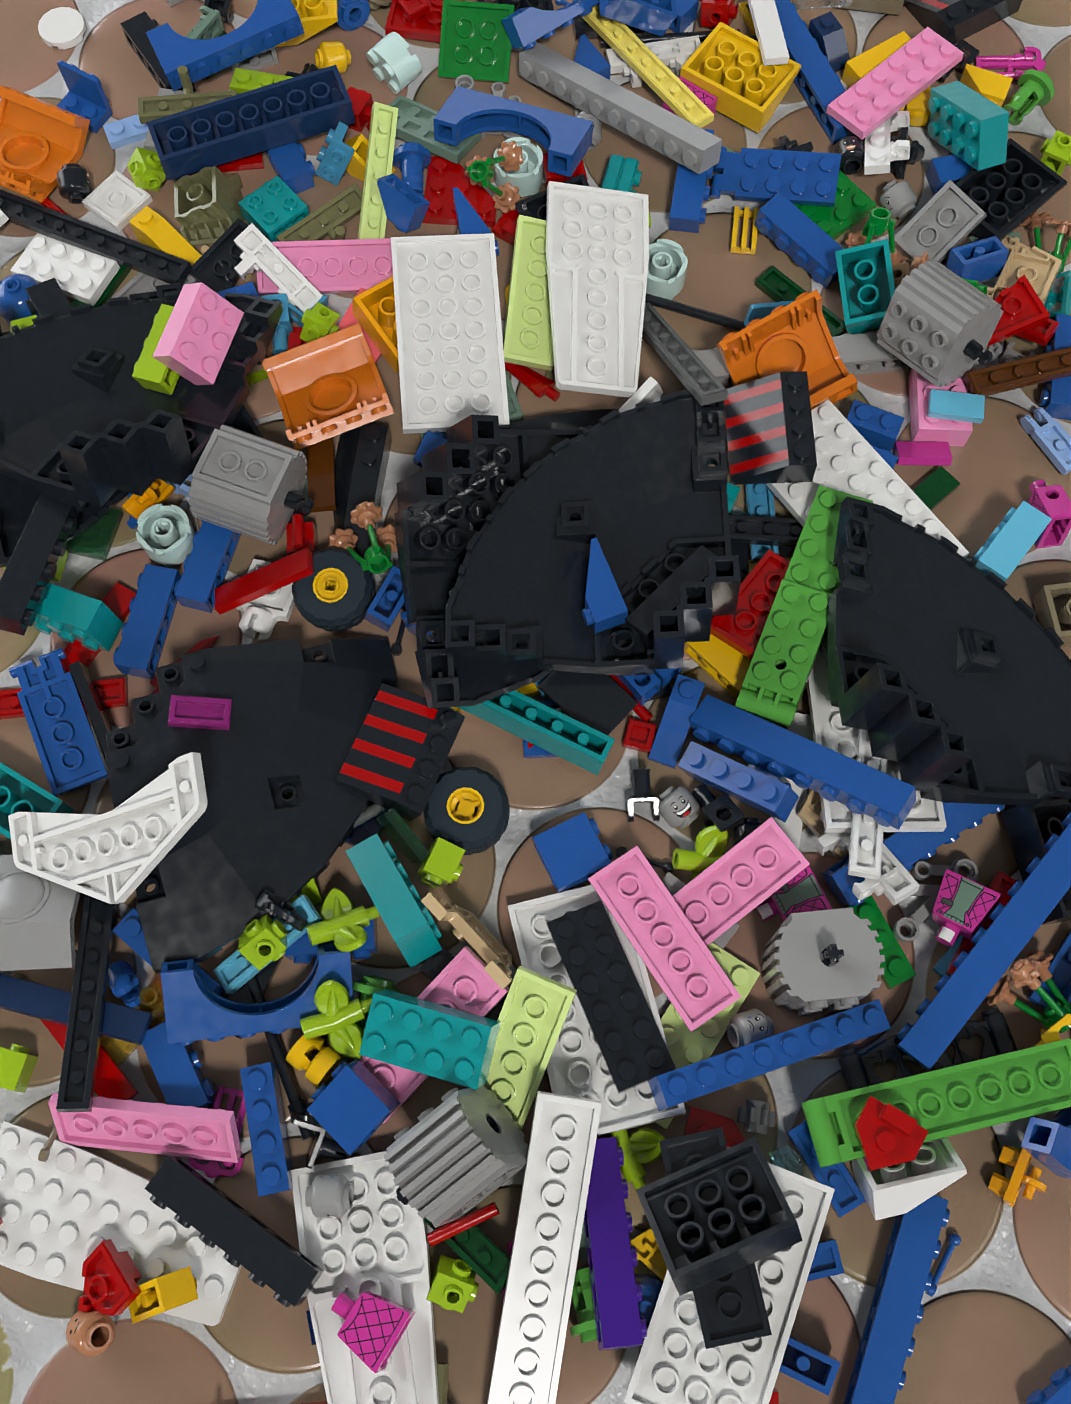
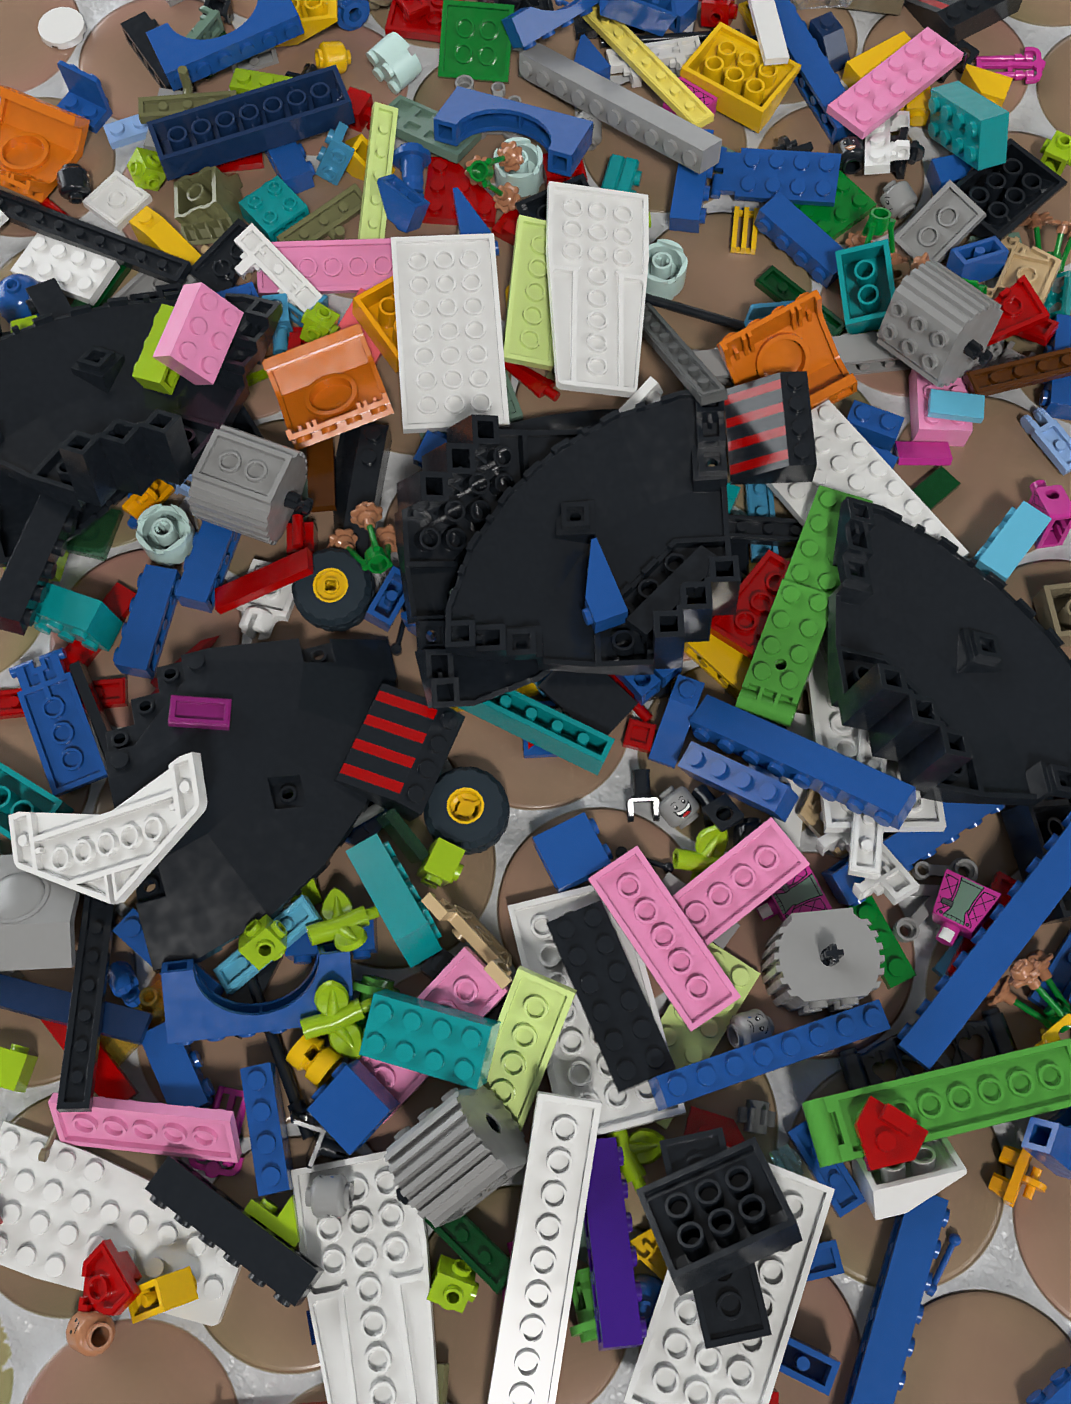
(282, 1224): none -> lime slope
(283, 910): black piece -> none
(371, 1326): dark pink torso -> none
(462, 1224): red piece -> none
(1034, 90): bright green piece -> none

